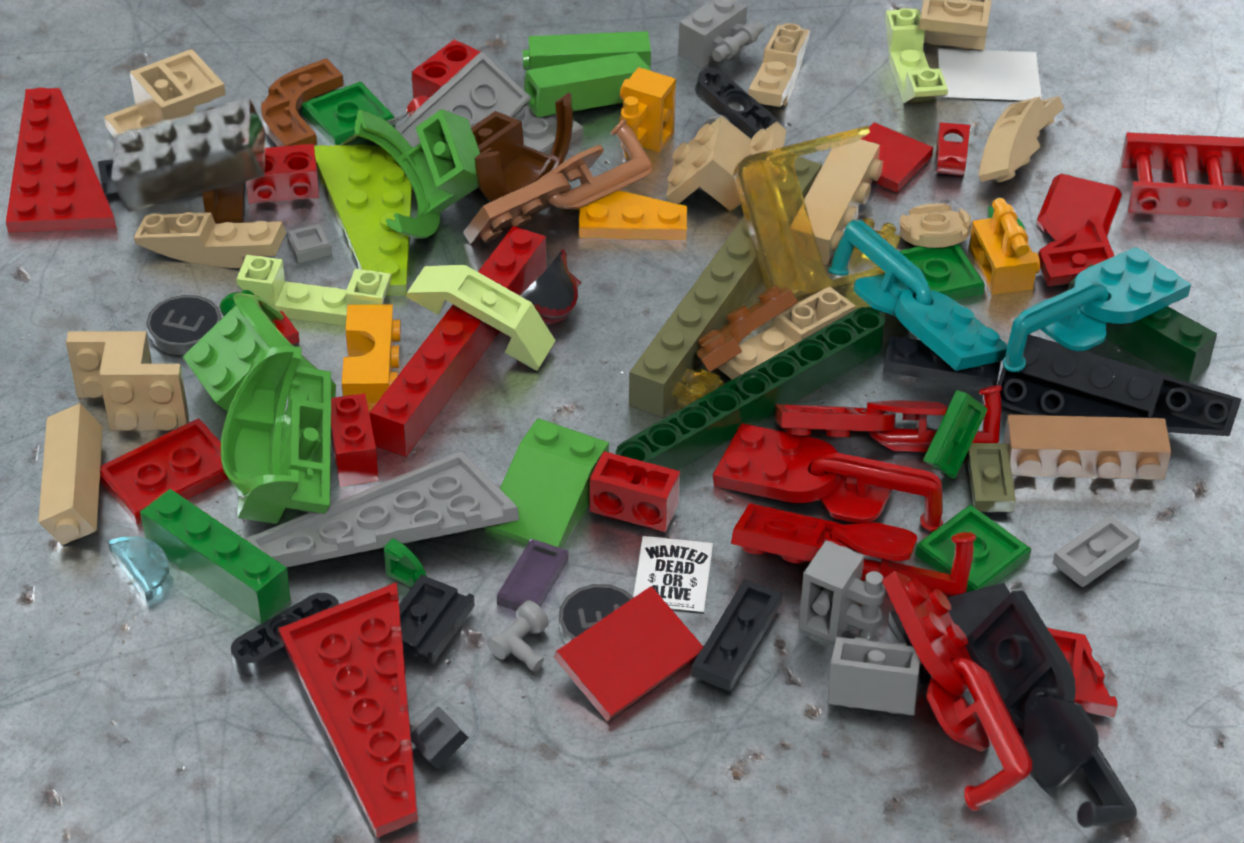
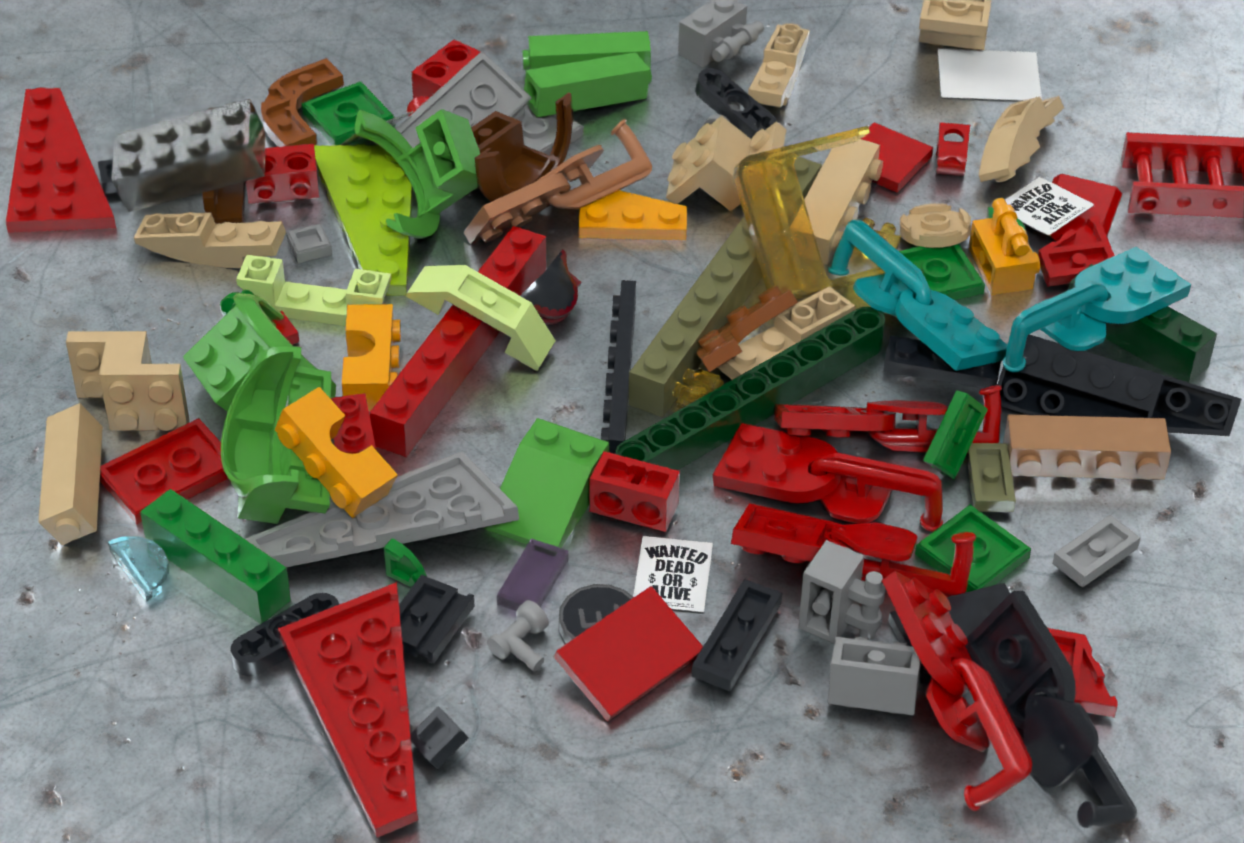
(167, 92): tan bracket -> none
(181, 322): black tile -> none
(351, 479): none -> light orange arch
(620, 359): none -> black plate
(649, 108): light orange brick -> none
(907, 58): yellowish green slope -> none
(1046, 205): none -> white sticker

